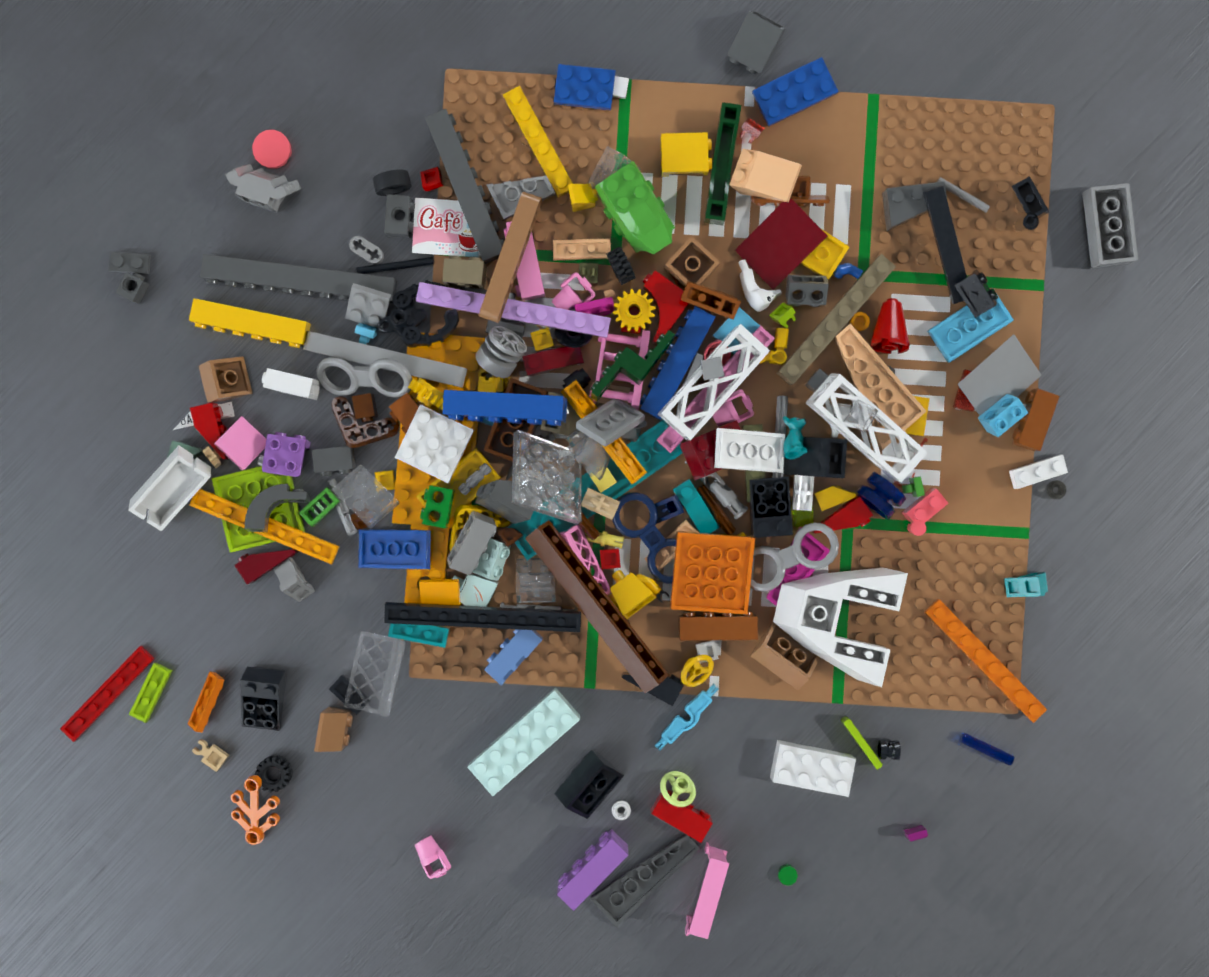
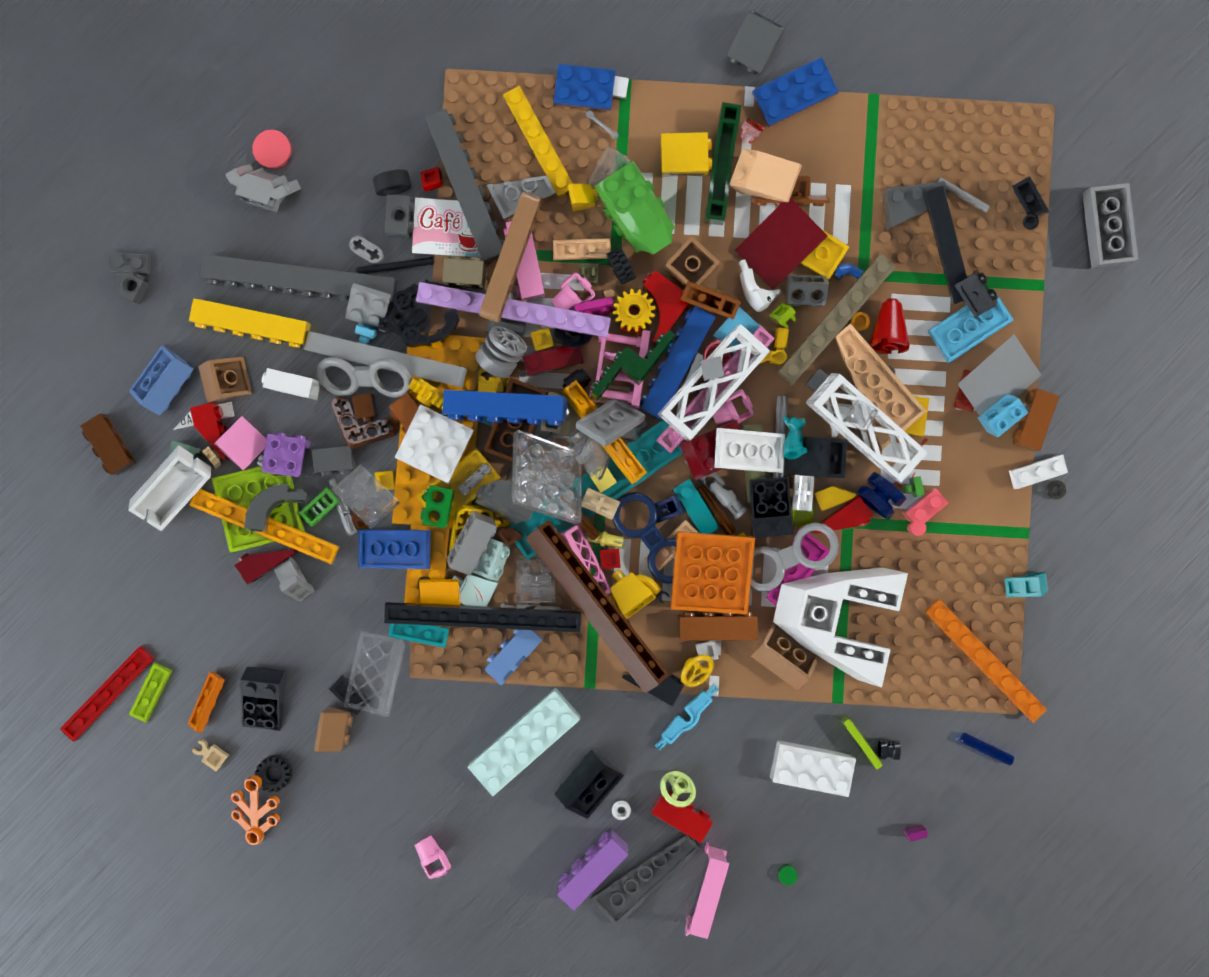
(107, 444): none -> reddish brown brick
(161, 380): none -> medium blue slope
(590, 115): none -> light grey hinge

